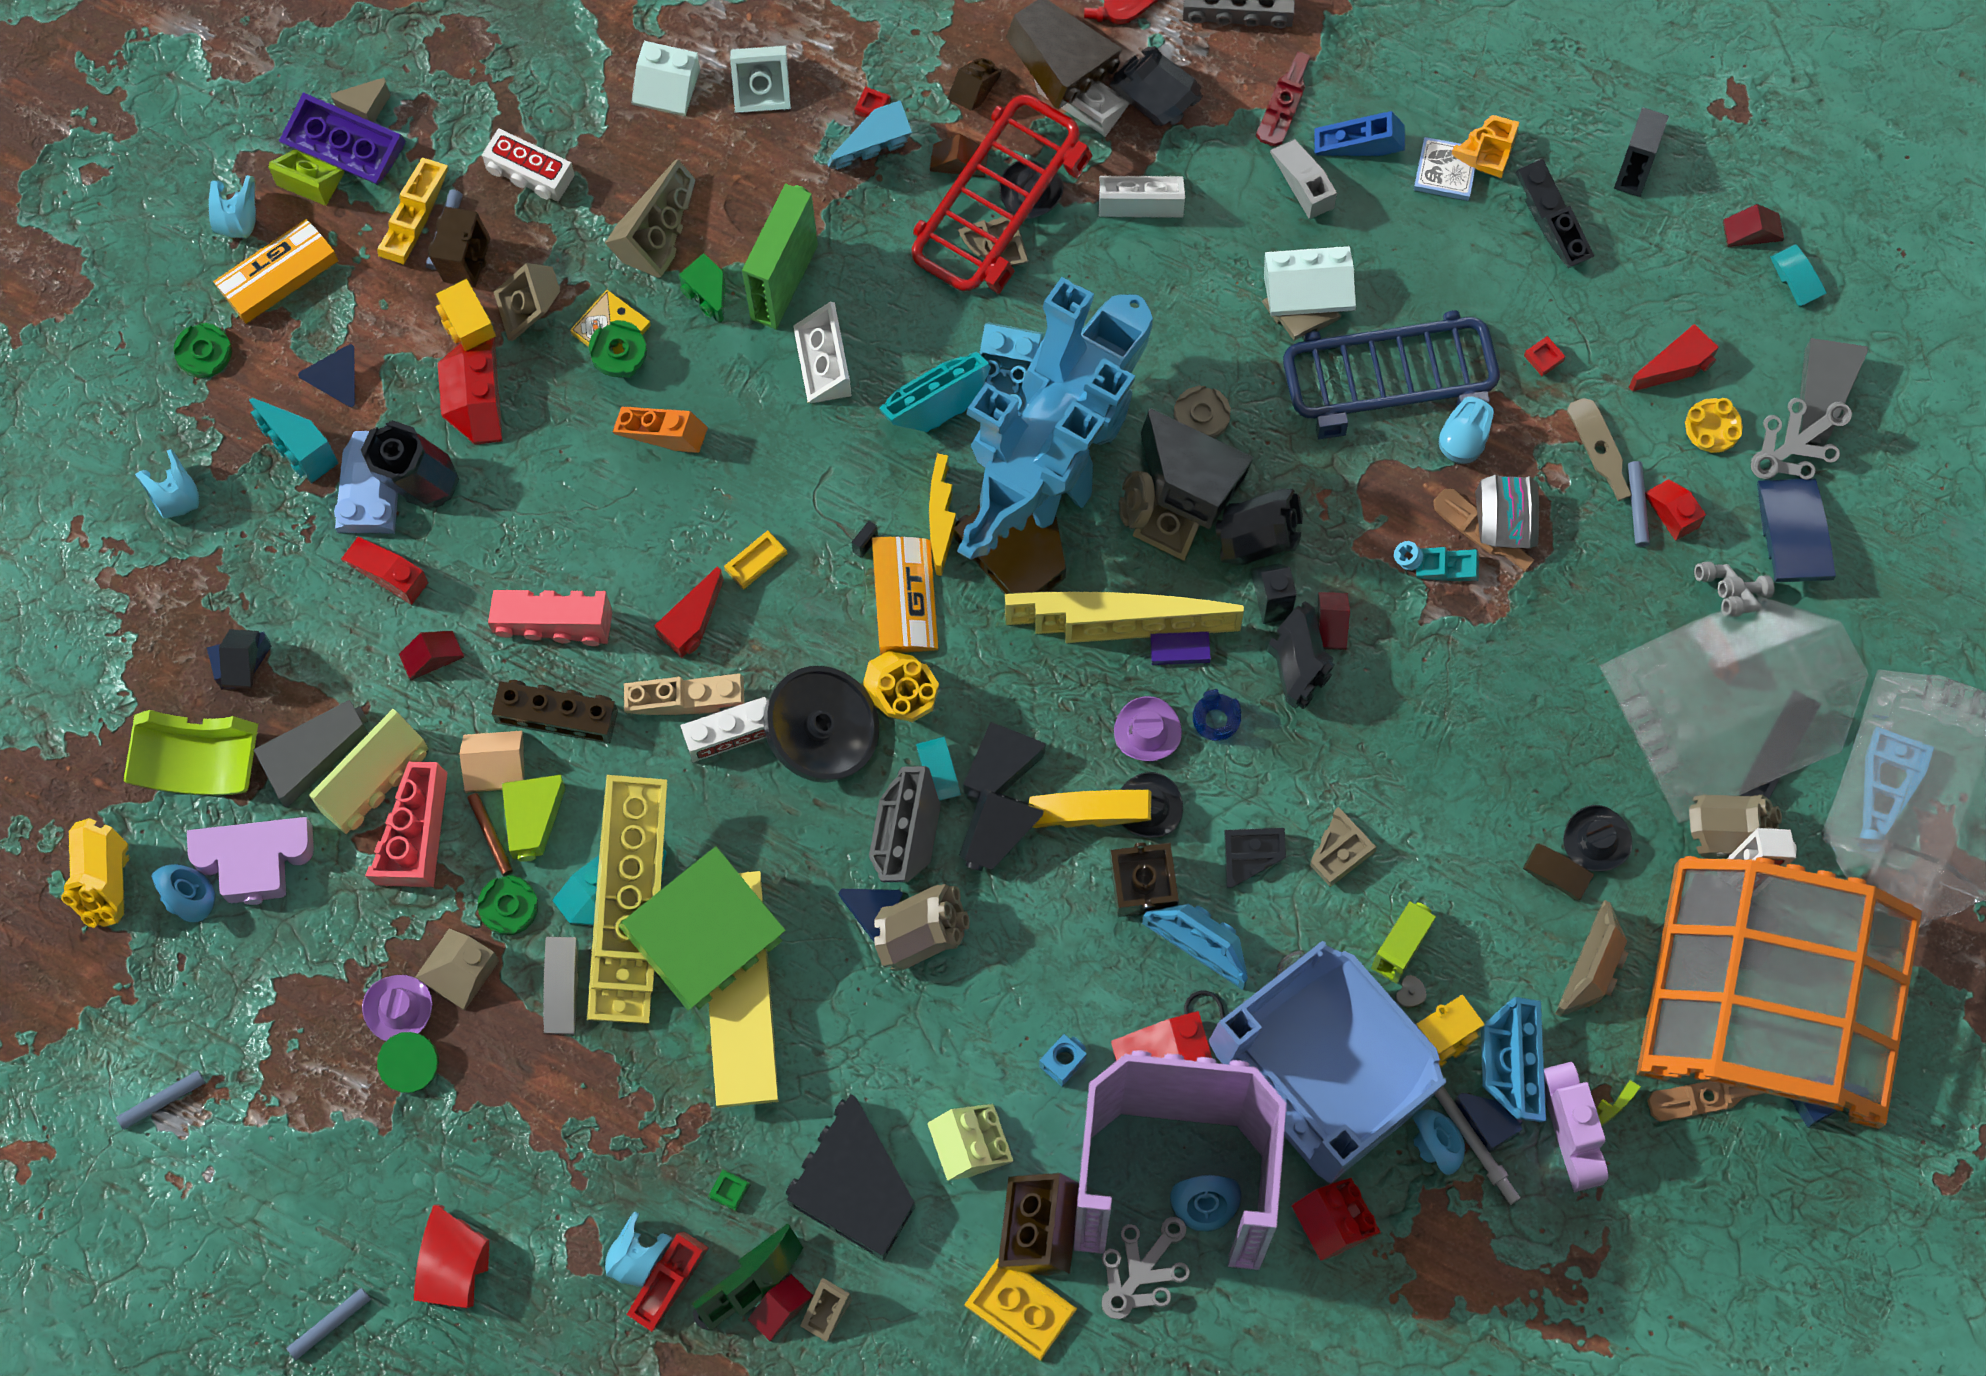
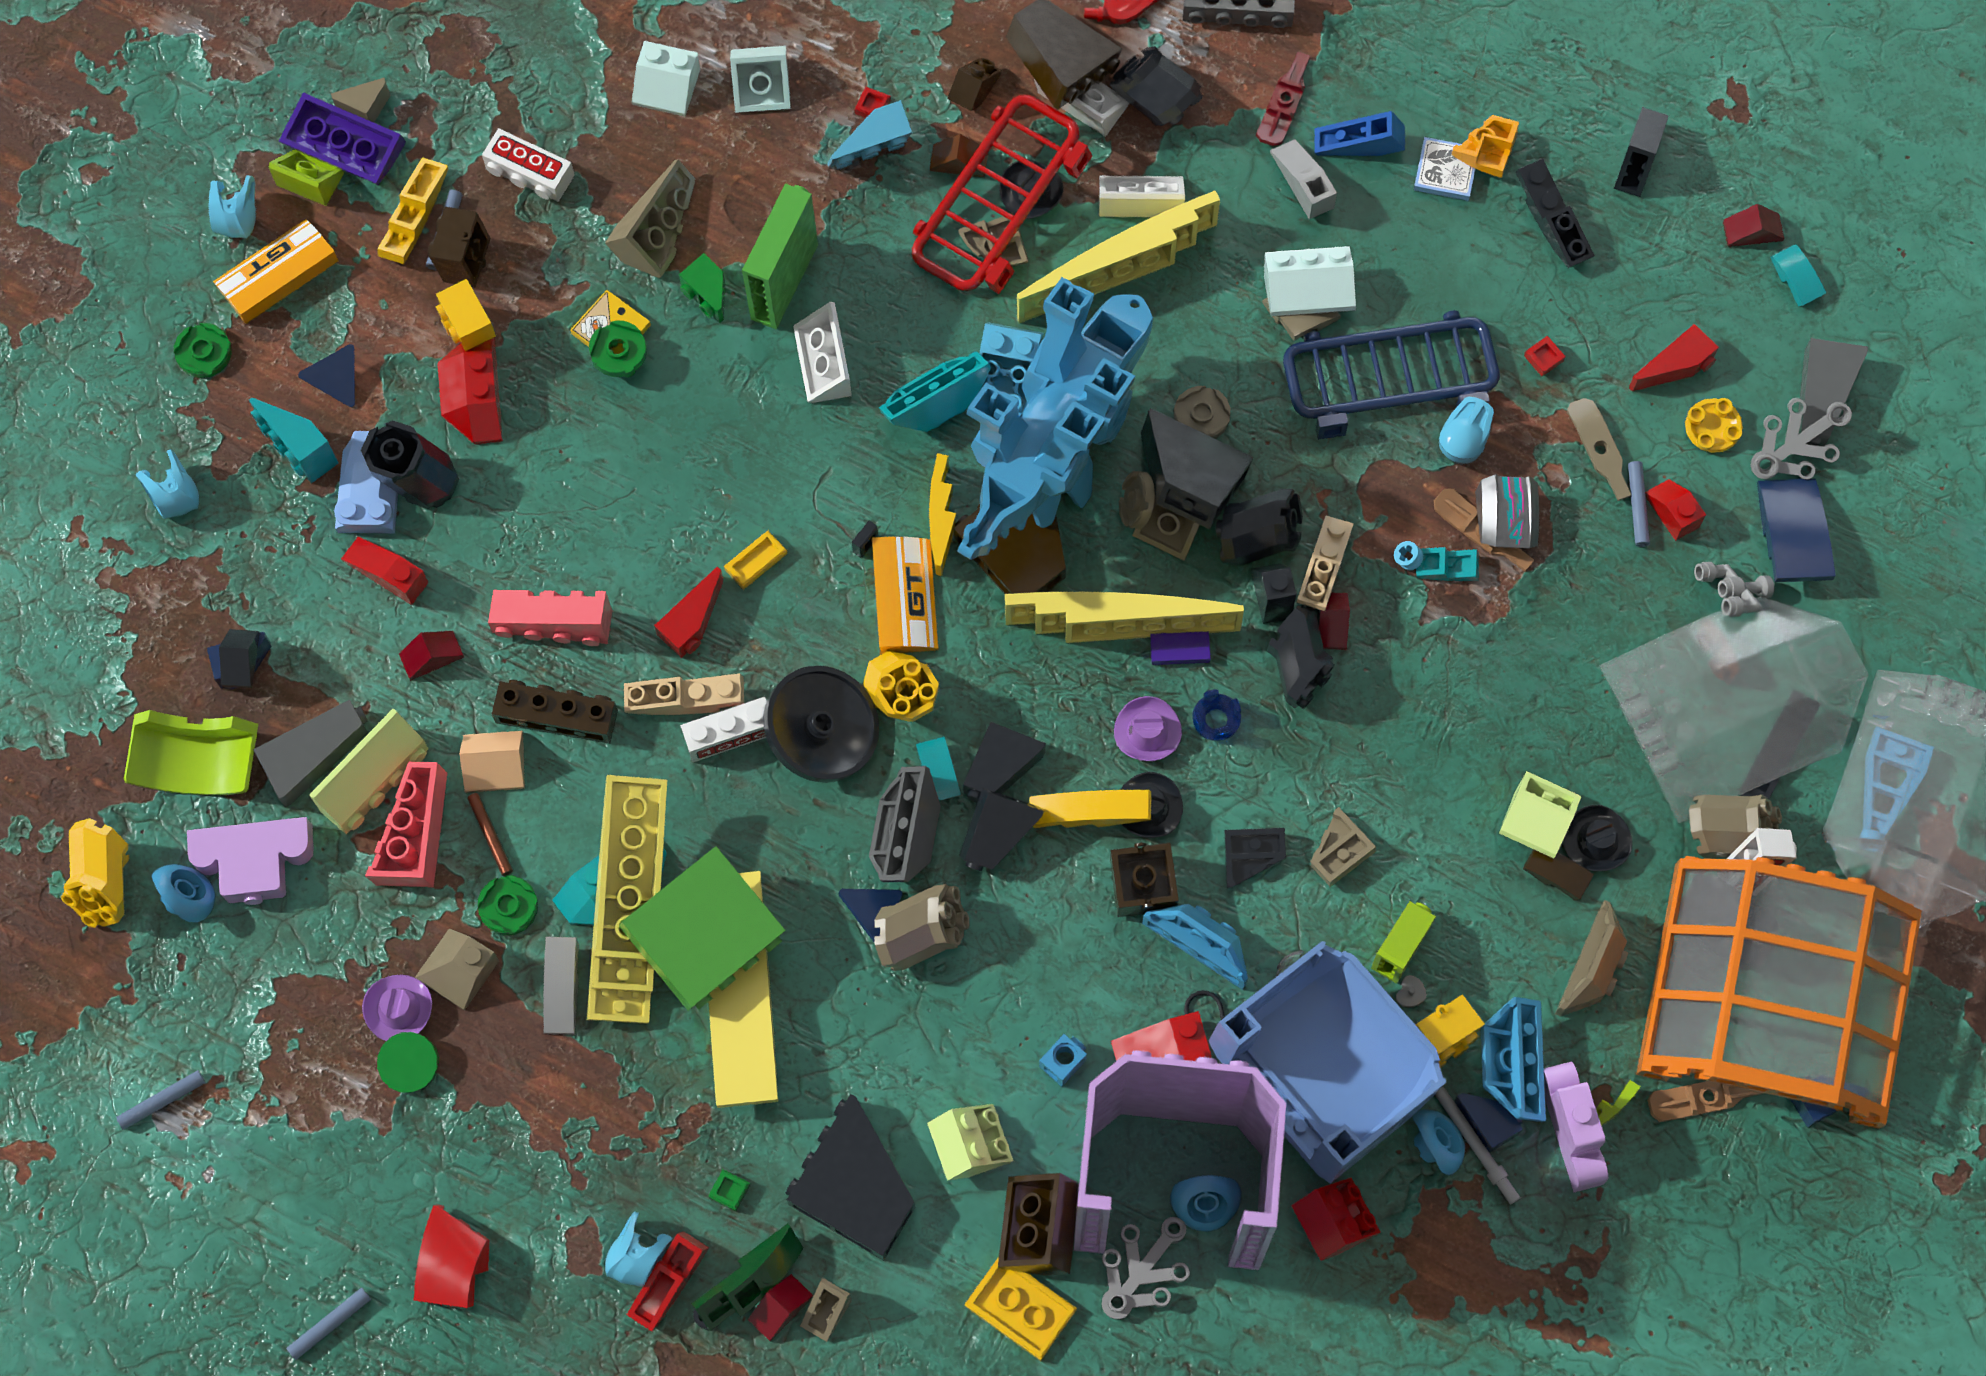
(526, 297): dark tan slope -> none
(530, 814): lime slope -> none
(662, 427): orange slope -> none
(1128, 254): none -> light yellow slope
(1325, 563): none -> tan slope
(1540, 814): none -> yellowish green slope

